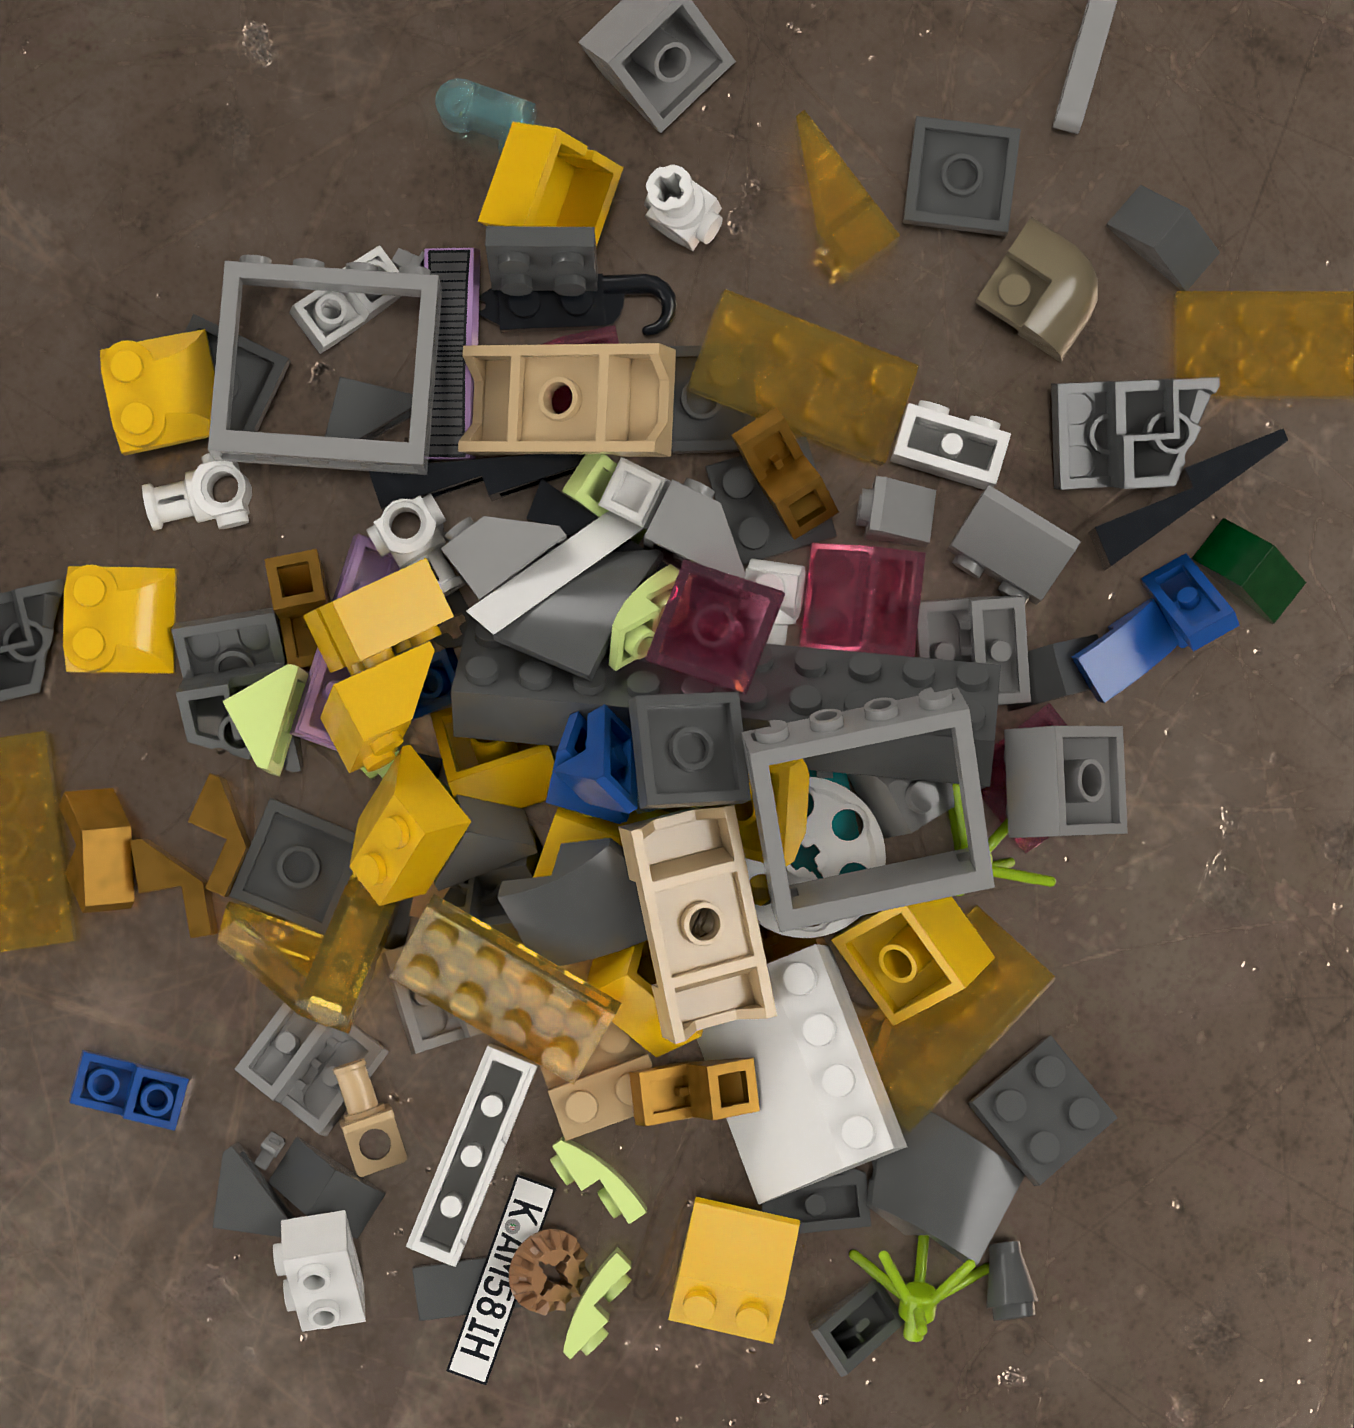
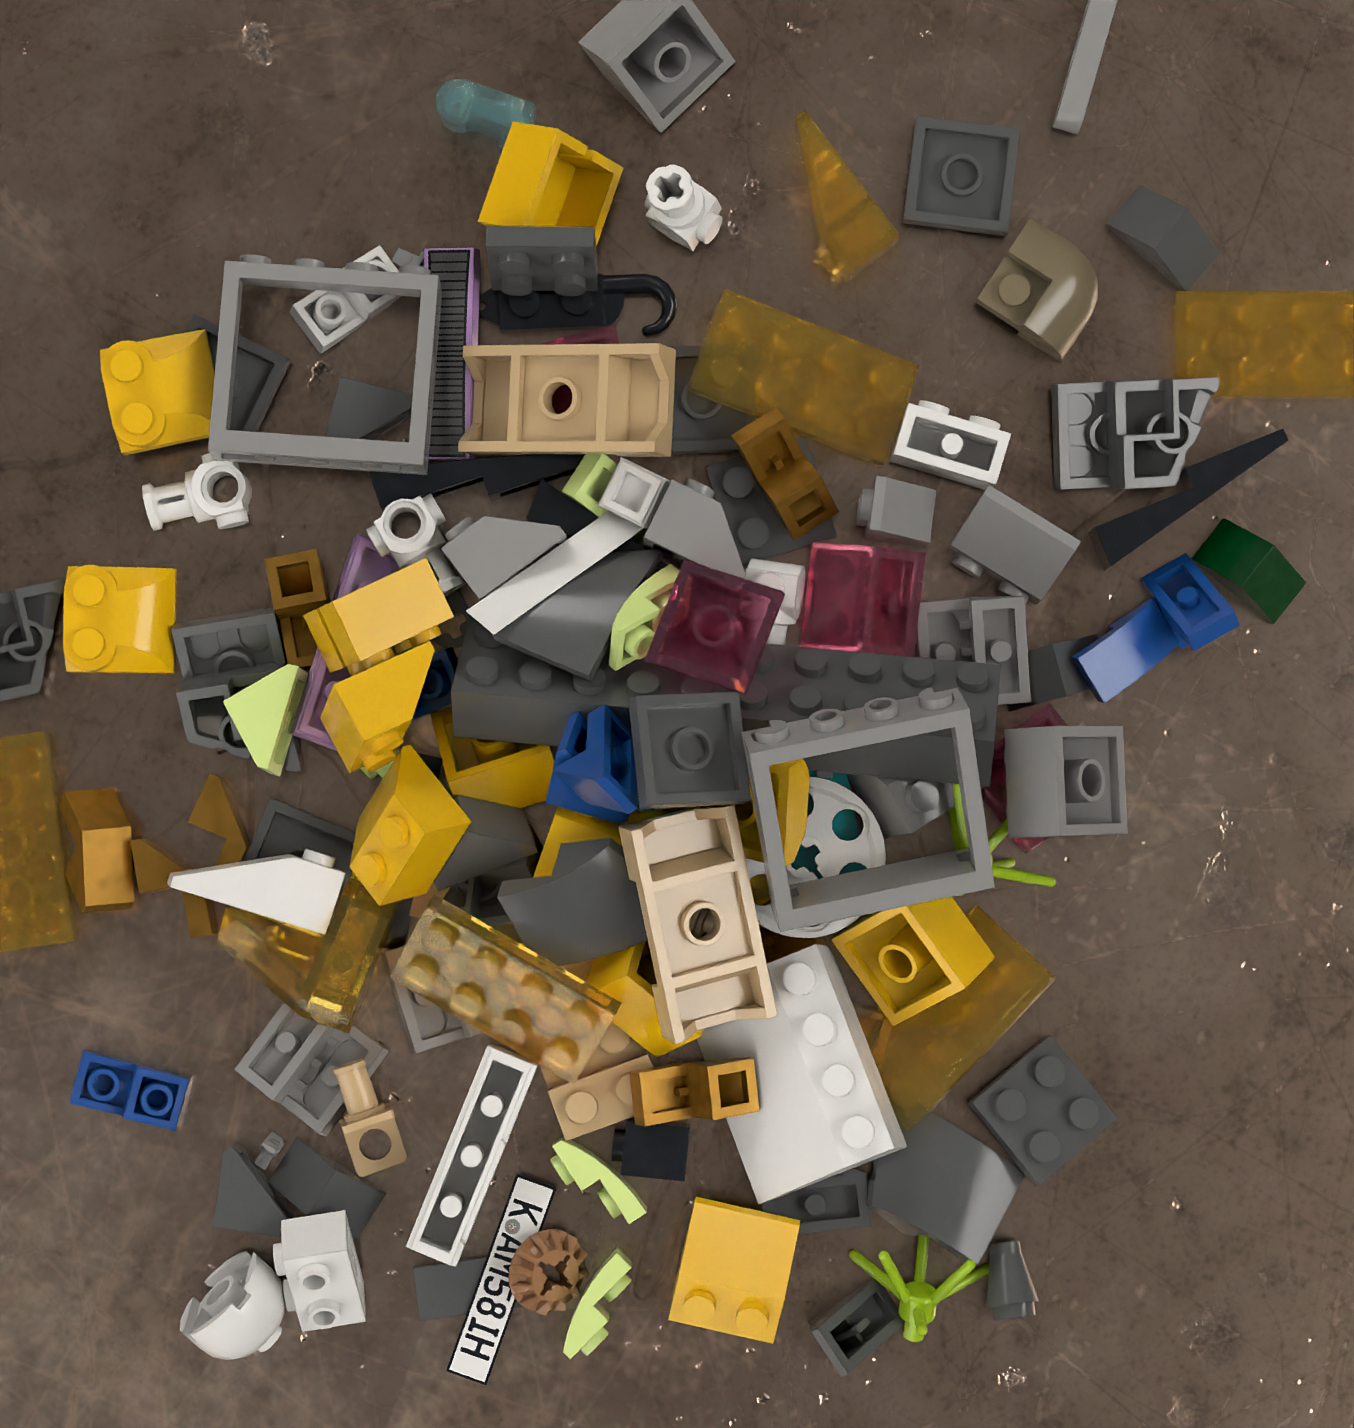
(239, 1311): none -> white cylinder
(276, 887): none -> white slope
(652, 1150): none -> black brick

